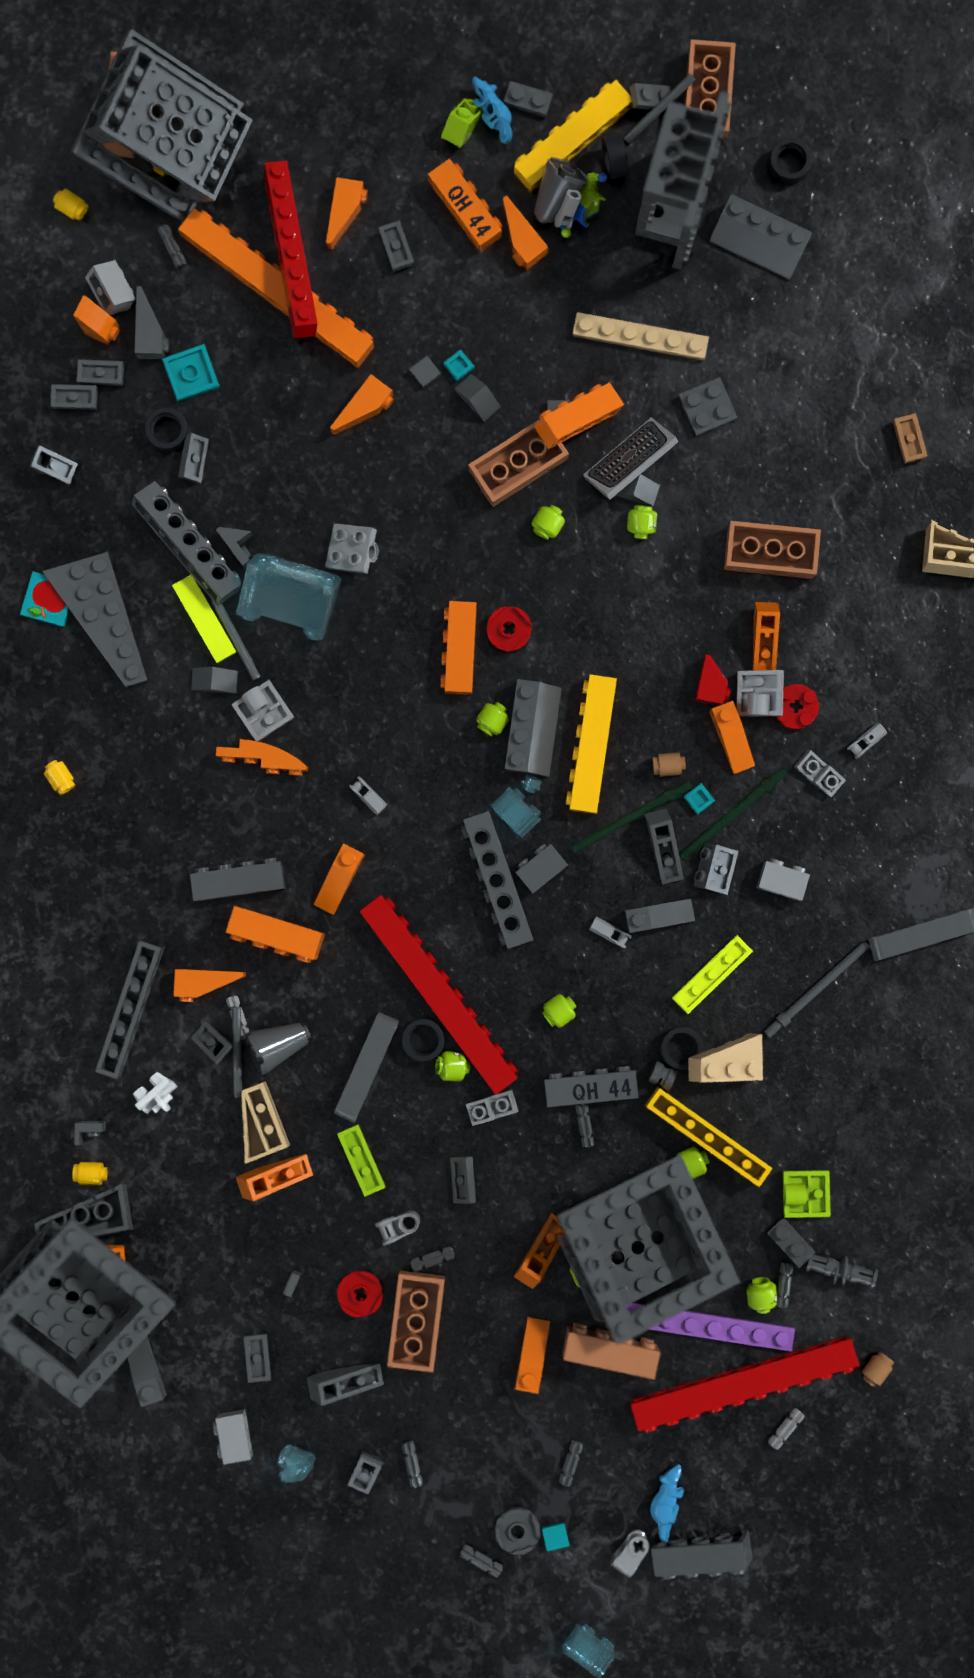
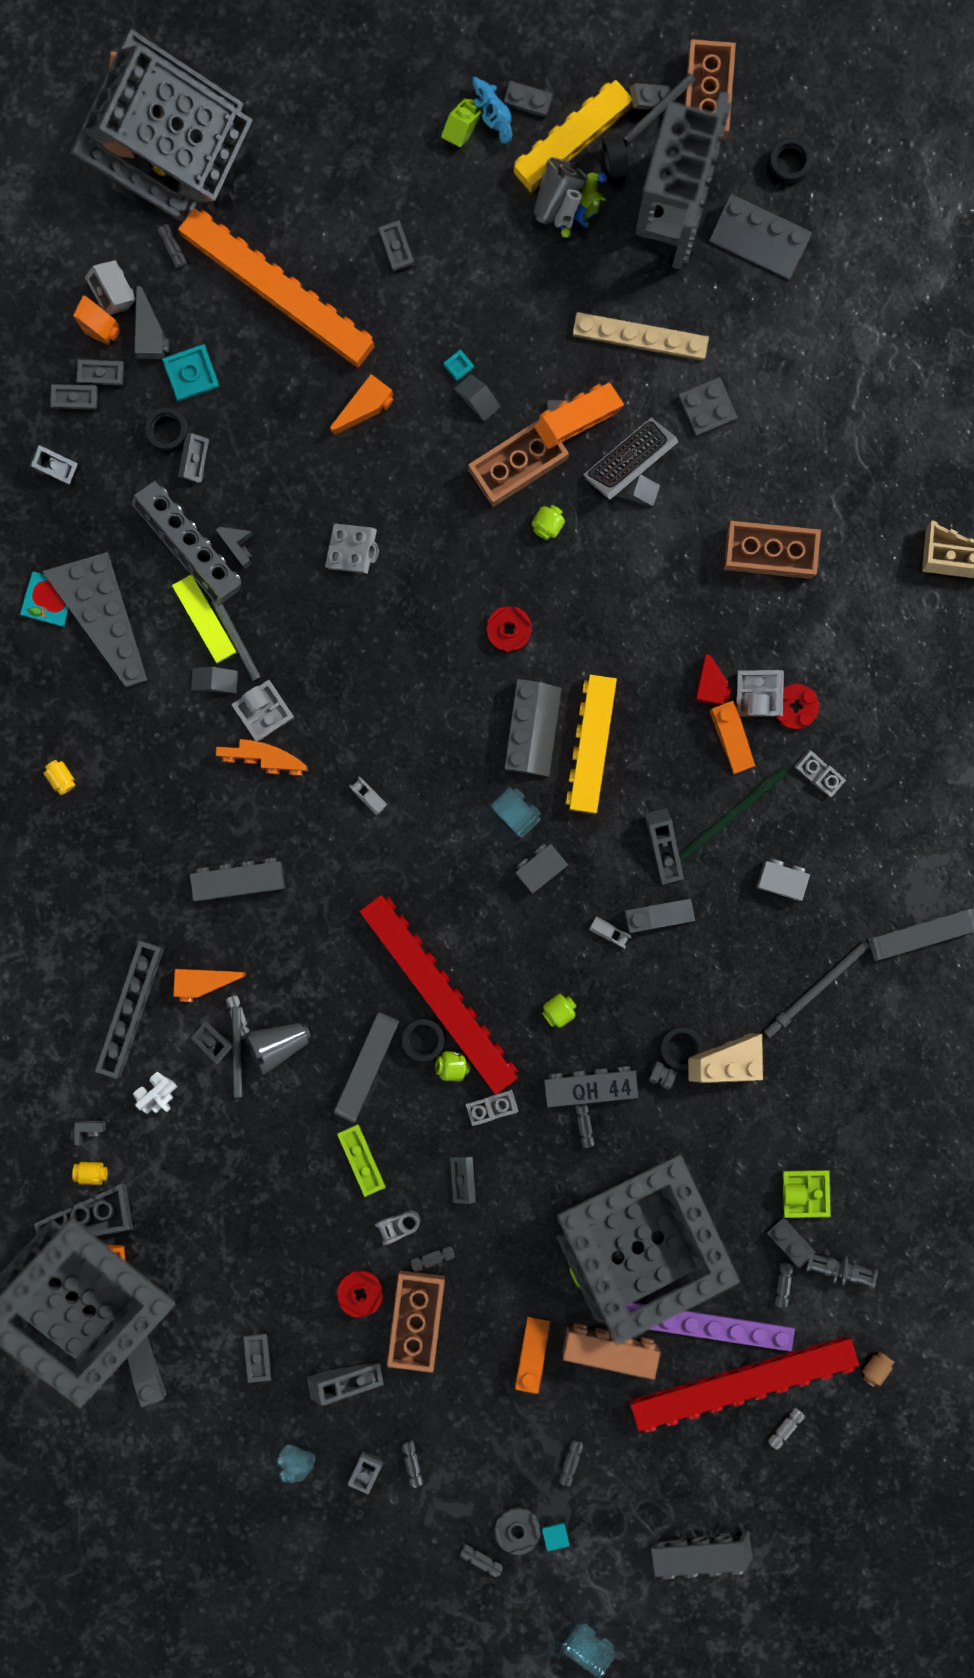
(70, 204): yellow brick -> none
(233, 1437): light grey brick -> none
(262, 1123): tan wedge -> none
(273, 1177): orange slope -> none
(276, 933): orange piece -> none
(288, 594): clear light blue windscreen -> none
(290, 249): red brick -> none
(292, 1283): dark grey tile -> none
(339, 878): orange slope -> none
(345, 207): orange slope -> none
(425, 372): dark grey tile -> none
(460, 647): orange brick -> none
(465, 205): orange brick -> none
(484, 823): dark grey brick -> none
(492, 719): lime head -> none
(525, 242): orange slope -> none
(531, 783): clear light blue plate -> none
(540, 1253): orange slope -> none
(627, 1556): light grey piece -> none
(642, 521): lime head -> none
(664, 1505): dark azure animal -> none
(668, 764): medium nougat brick -> none
(669, 795): clear green bar -> none
(695, 1161): lime head -> none
(699, 799): teal tile -> none
(708, 1136): yellow brick -> none
(712, 974): neon yellow tile -> none
(715, 868): dark grey bracket -> none
(761, 1295): lime head -> none
(765, 635): orange slope -> none
(870, 738): light grey bar -> none
(910, 438): medium nougat plate -> none

